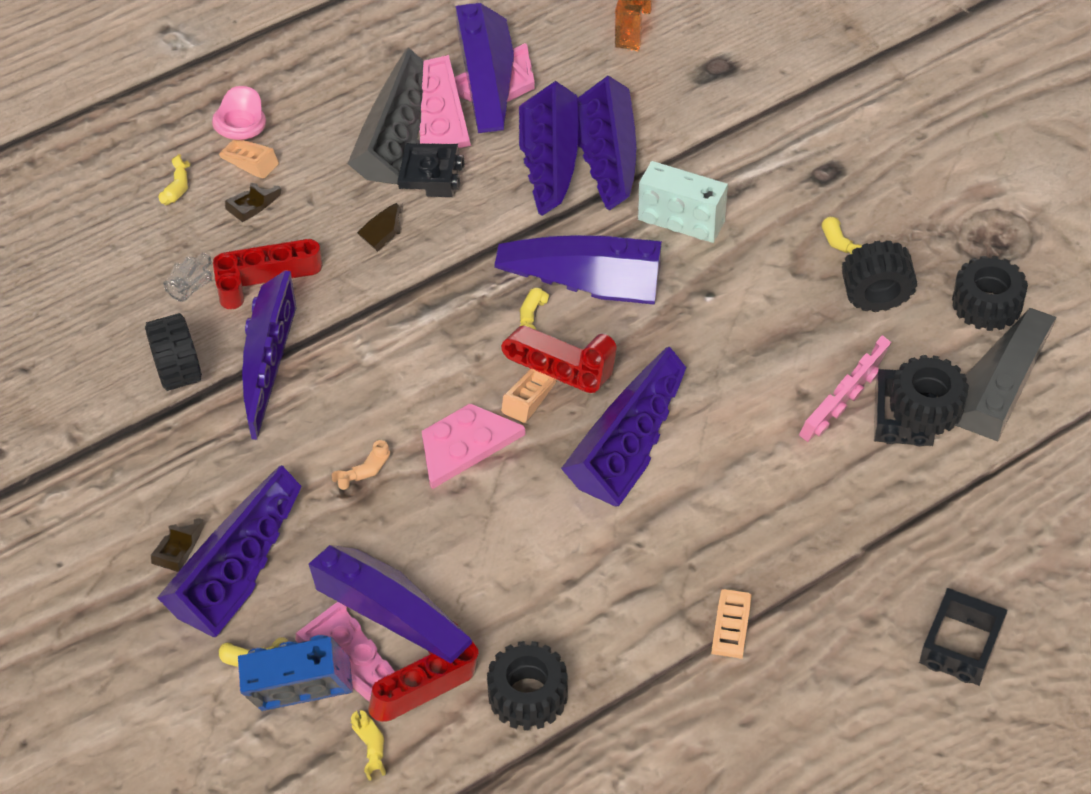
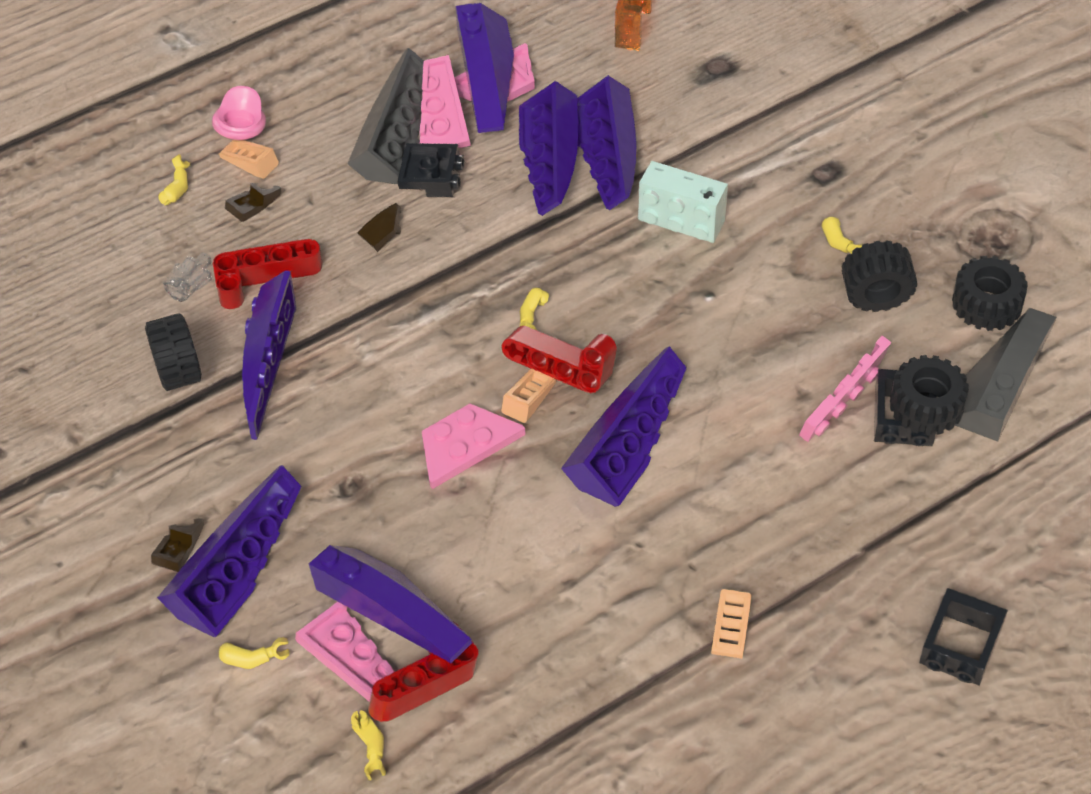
(295, 673): blue piece -> none
(368, 469): light nougat arm -> none
(527, 663): black tyre -> none
(595, 264): dark purple wedge -> none

